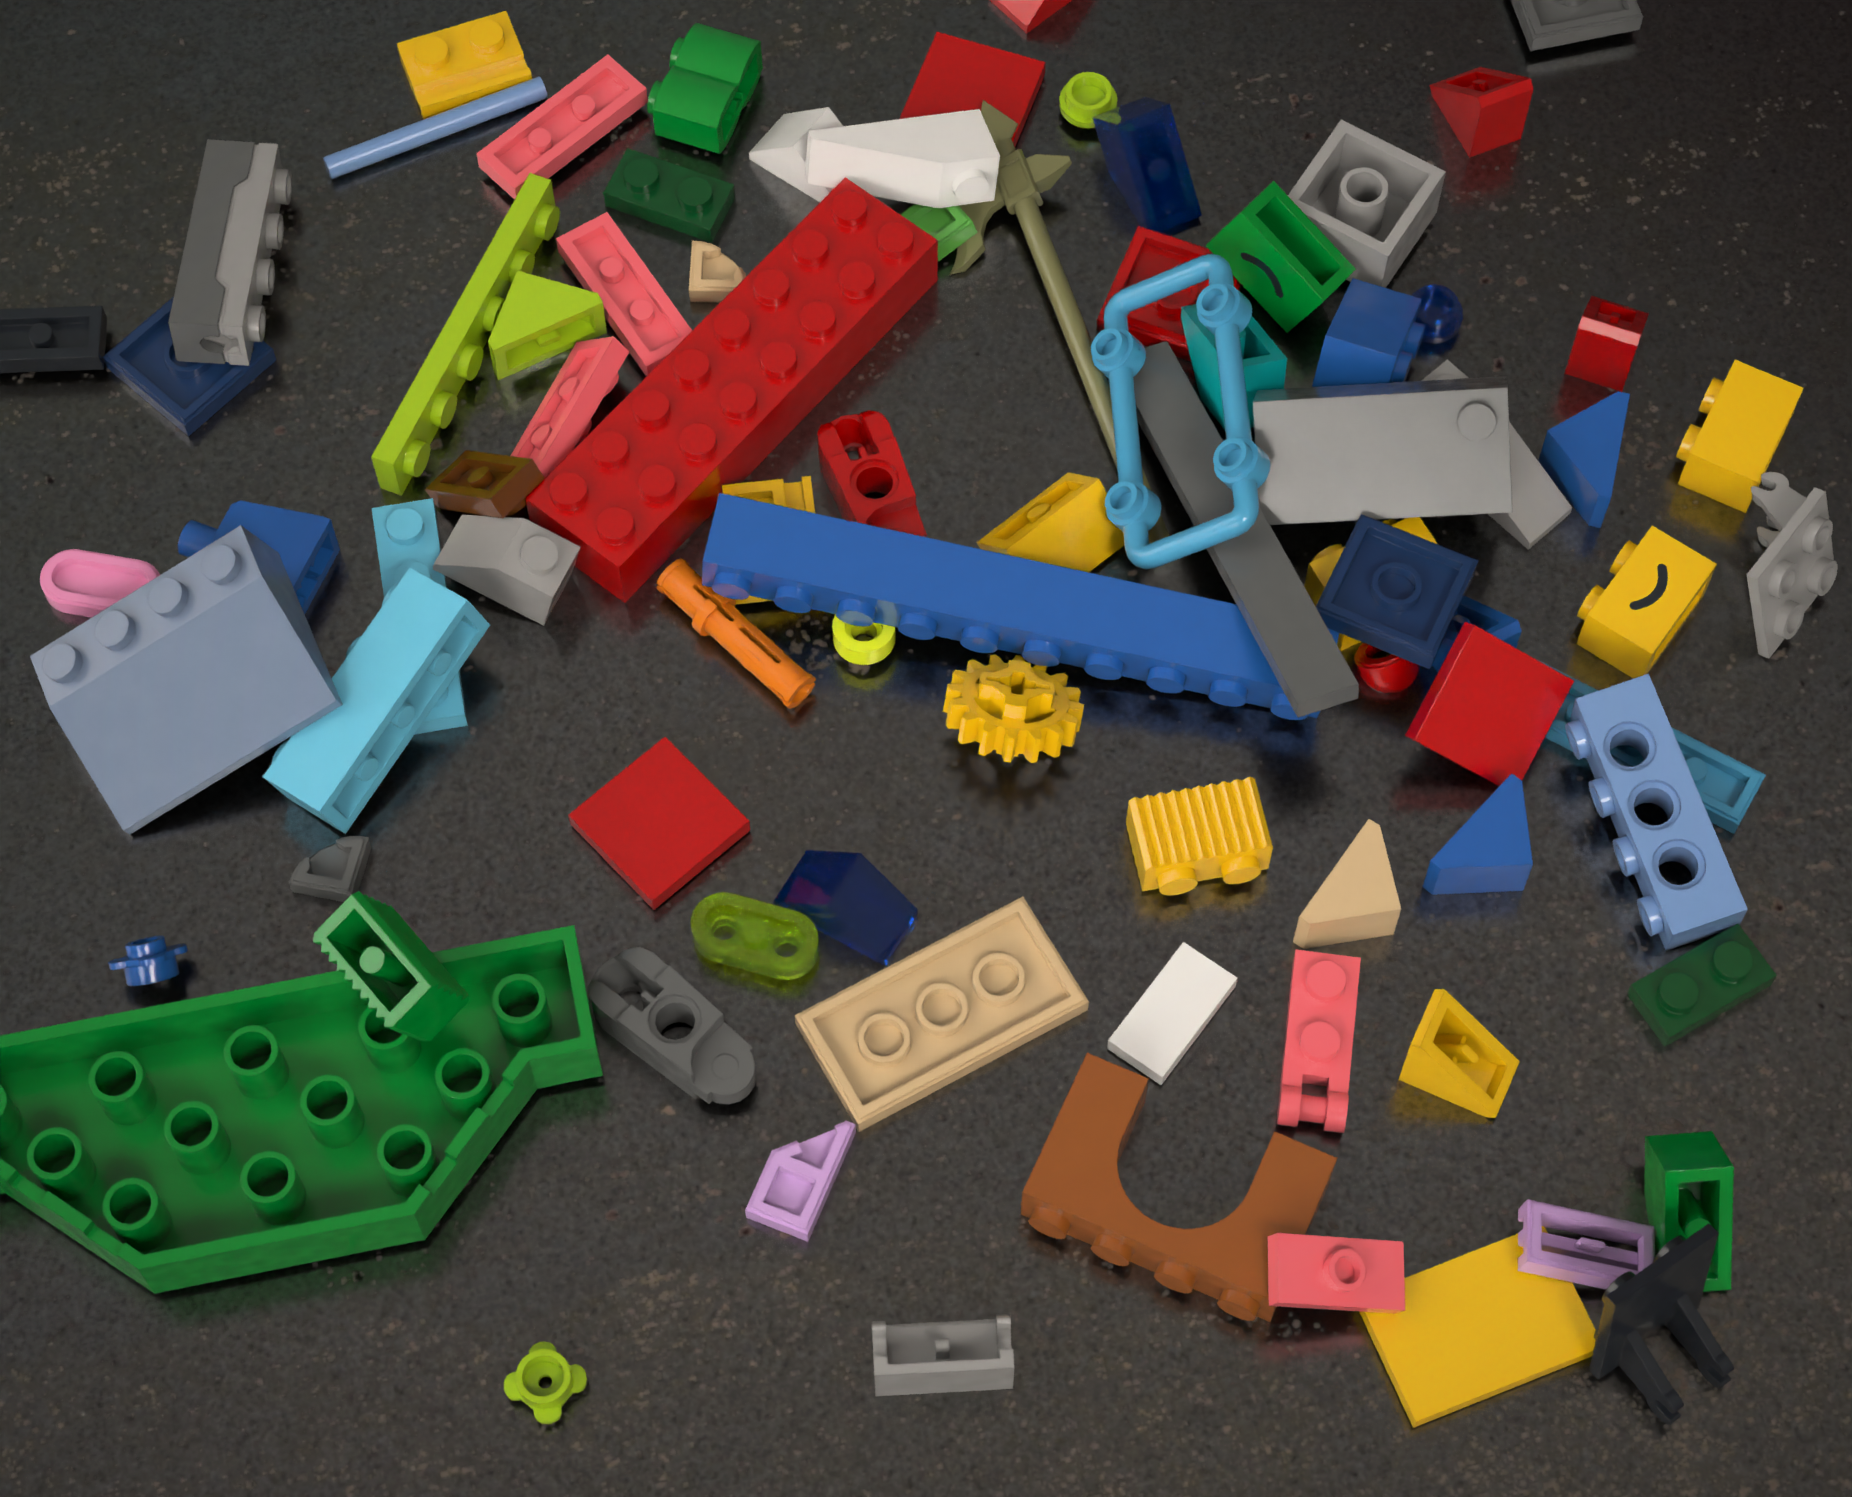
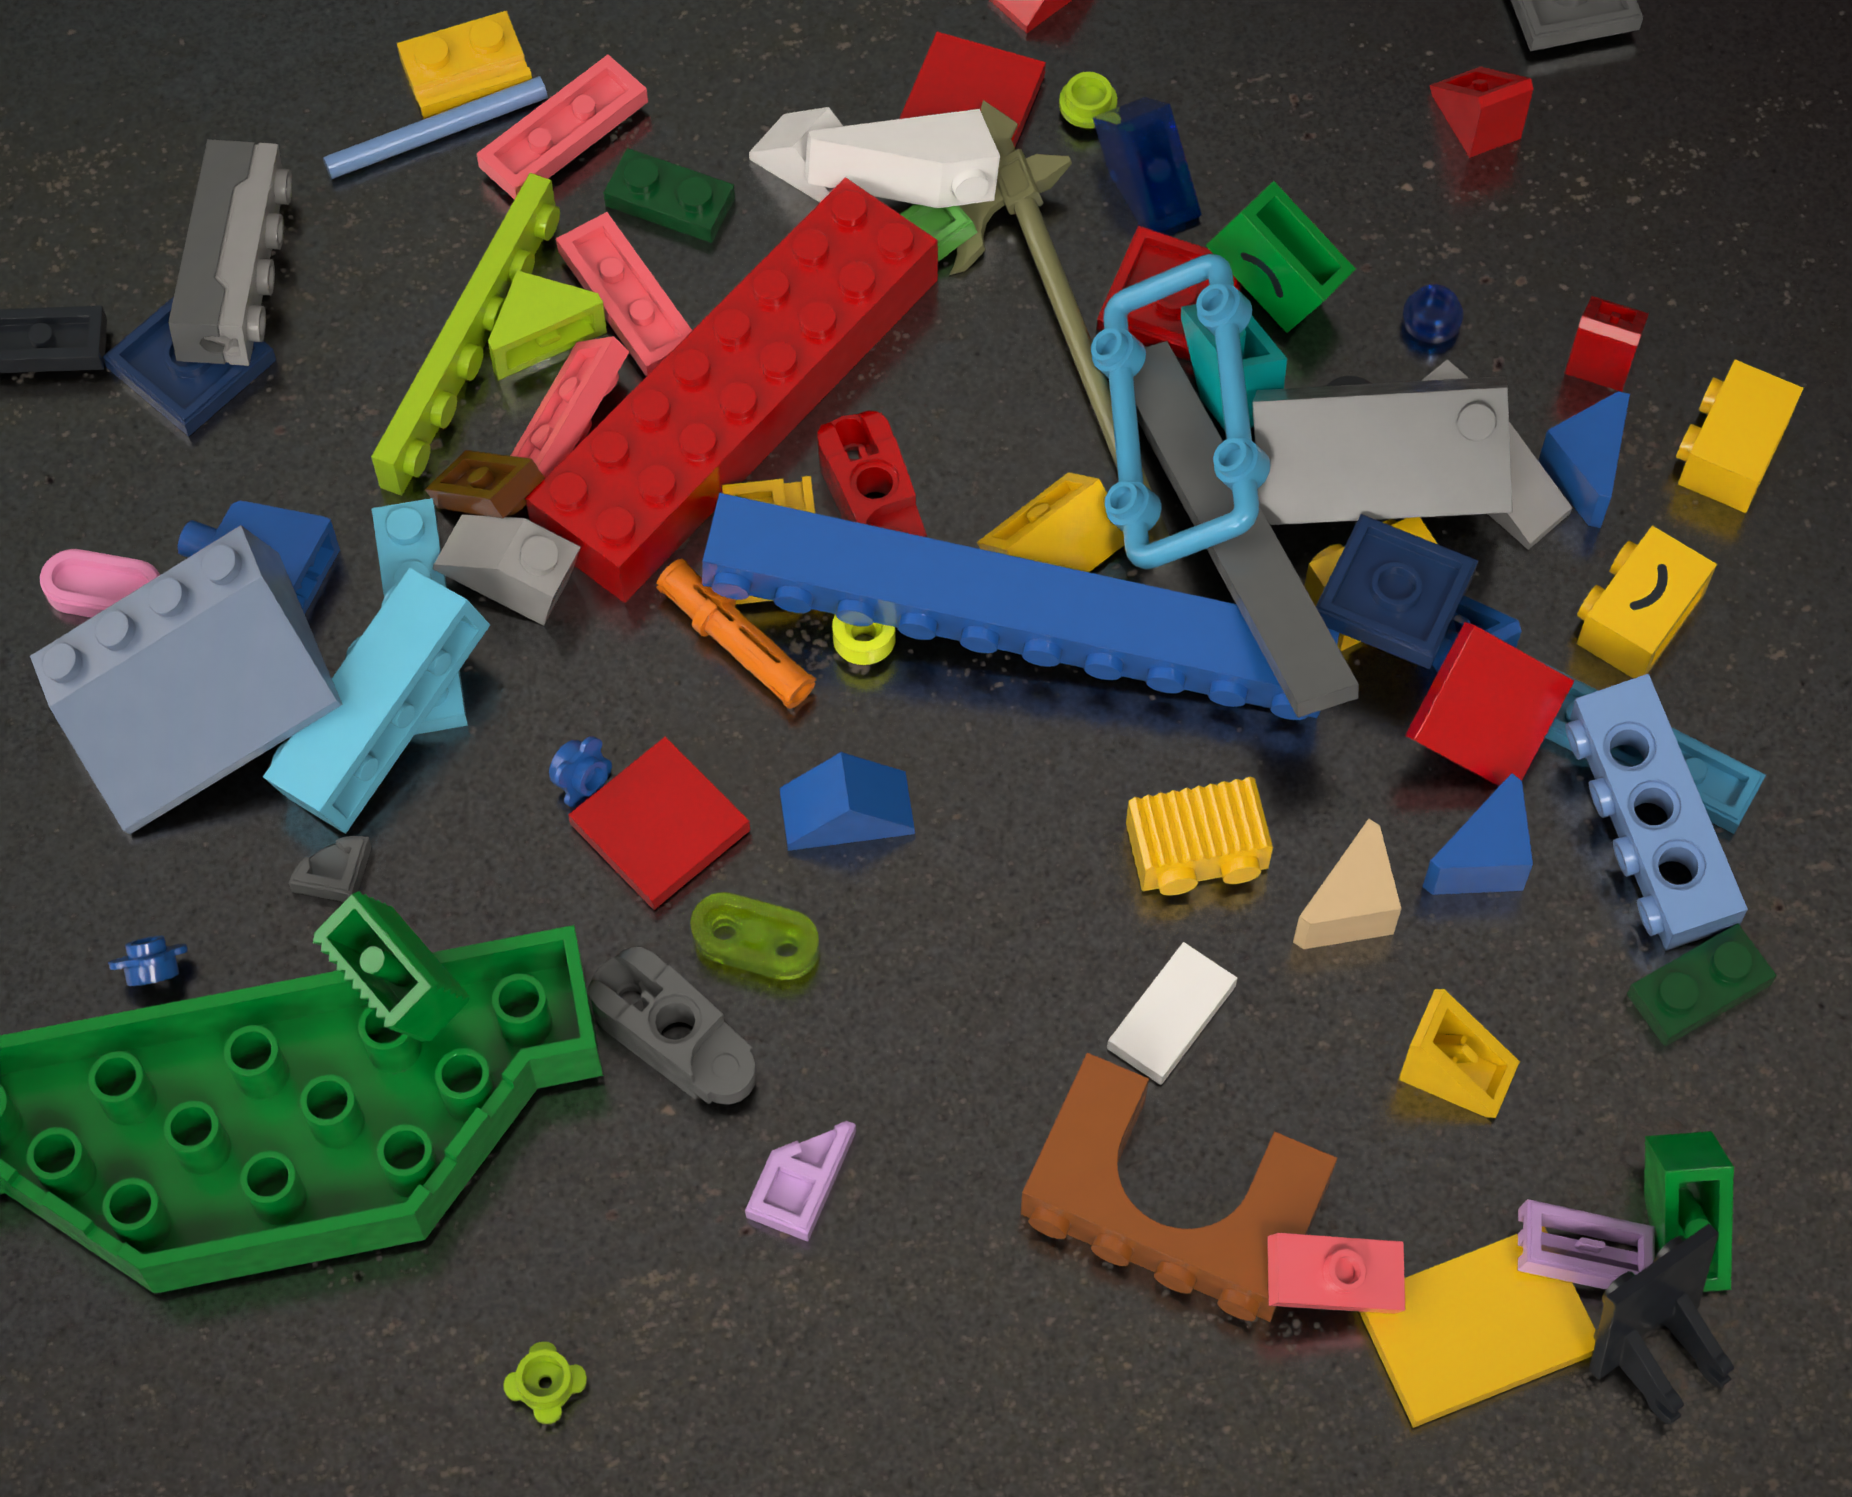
(580, 769): none -> blue plate
(705, 87): green brick -> none
(712, 273): tan tile -> none
(846, 803): none -> blue slope
(849, 902): clear blue slope -> none
(941, 1013): tan tile -> none
(943, 1356): light grey hinge -> none
(1013, 708): yellow gear -> none
(1319, 1039): coral plate -> none
(1369, 200): light grey brick -> none
(1370, 337): blue brick -> none
(1385, 674): red piece -> none
(1794, 565): light grey plate -> none

